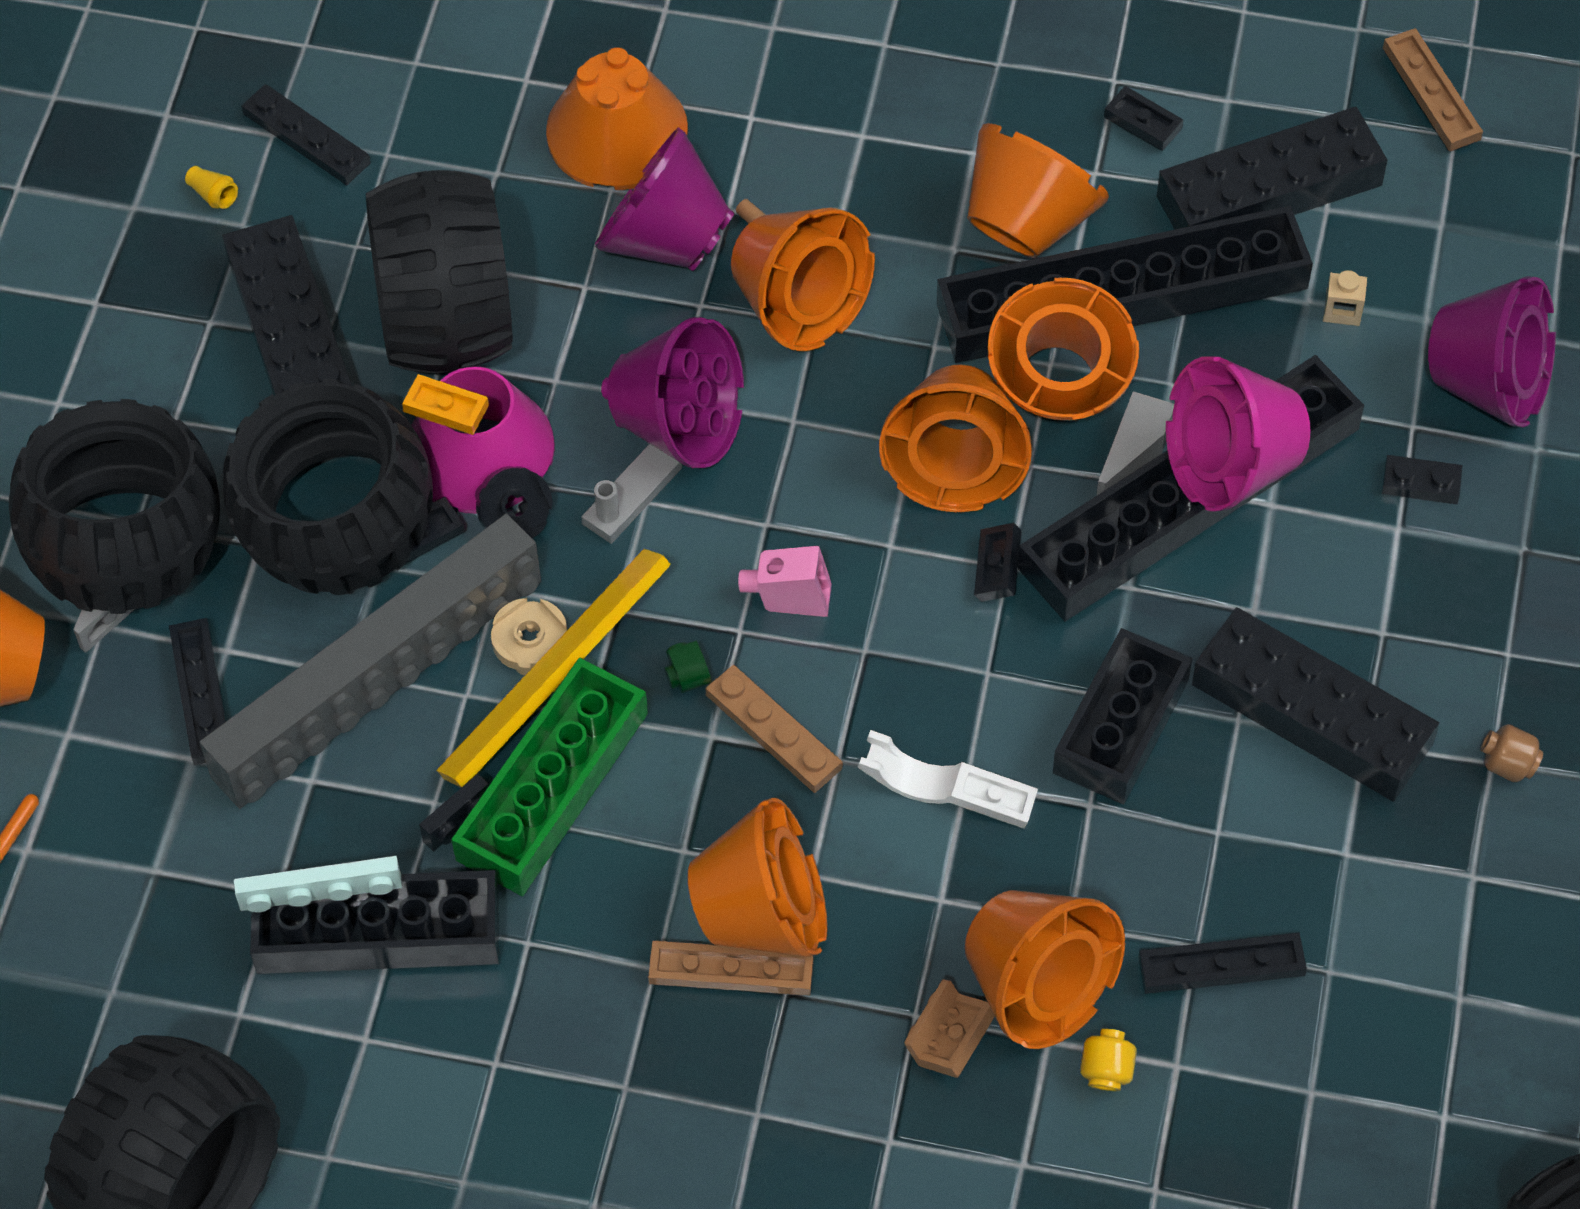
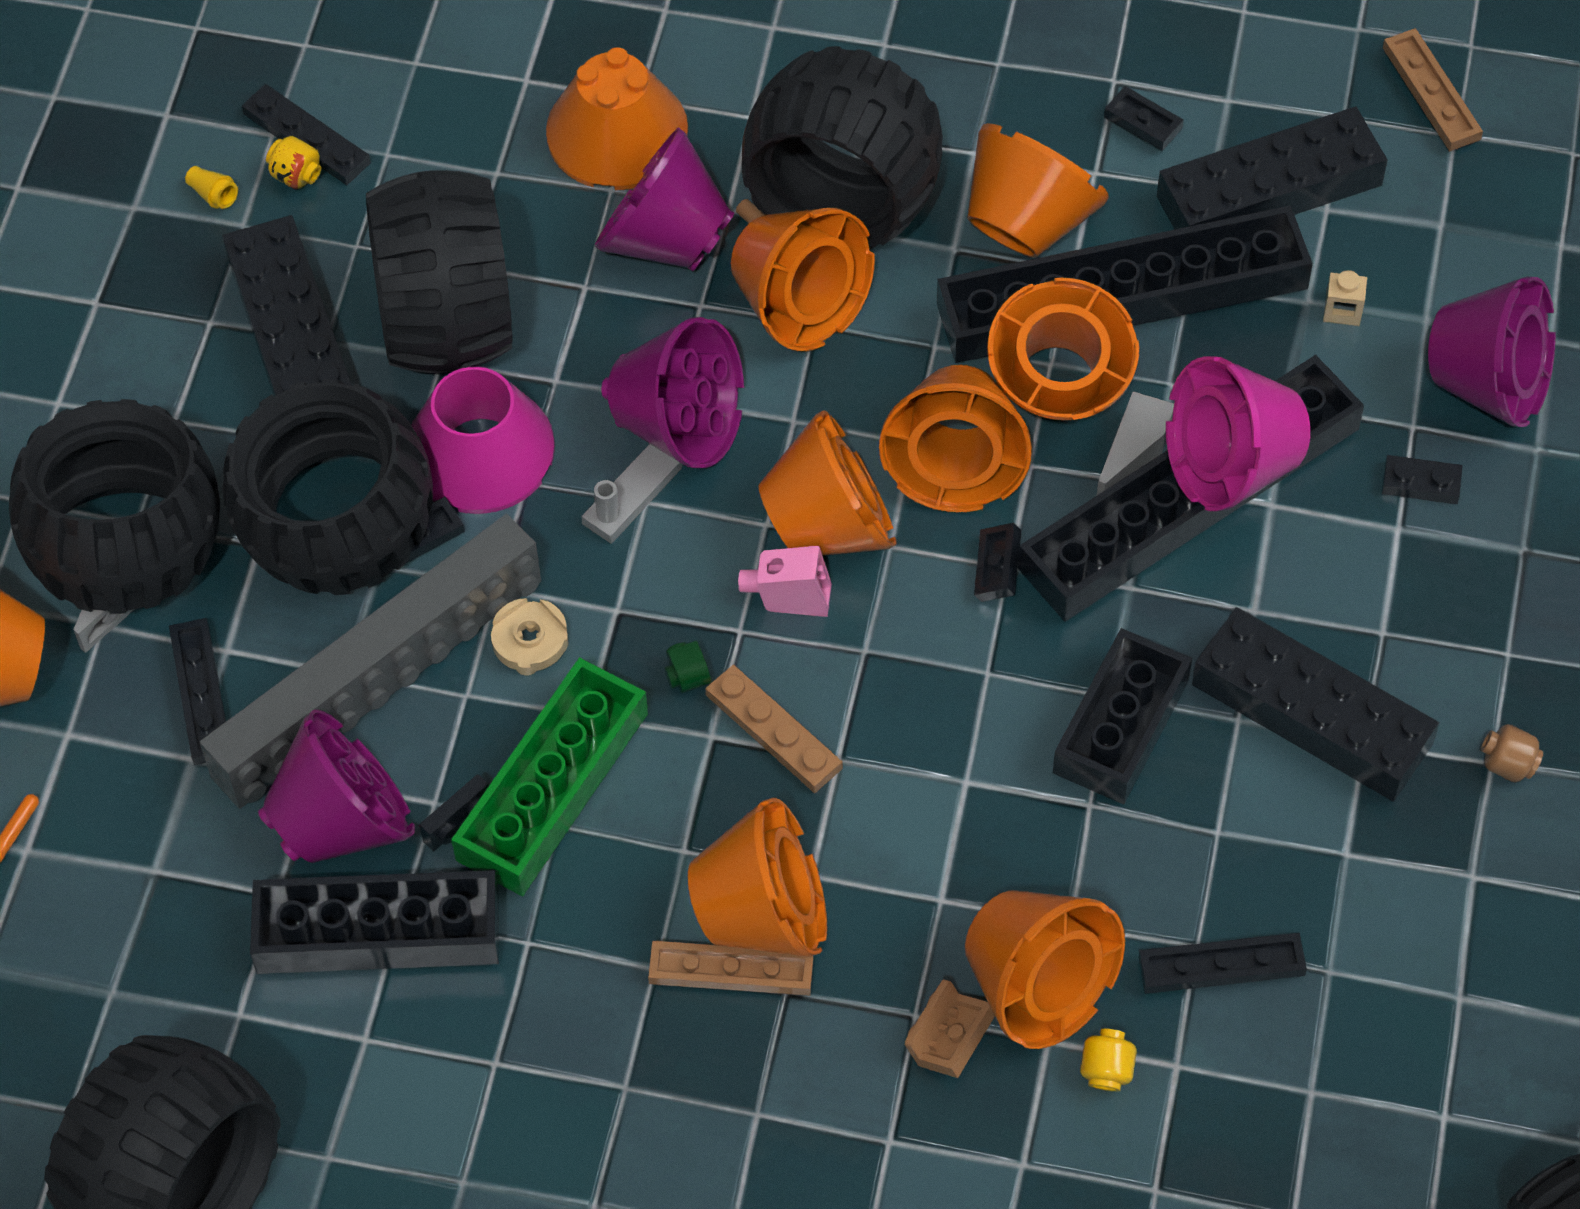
(293, 162): none -> yellow head
(318, 883): light aqua plate -> none
(333, 796): none -> magenta cone
(445, 404): light orange plate -> none
(519, 482): black plate -> none
(553, 668): yellow tile -> none
(825, 494): none -> orange cone
(861, 108): none -> black tyre
(952, 784): white piece -> none

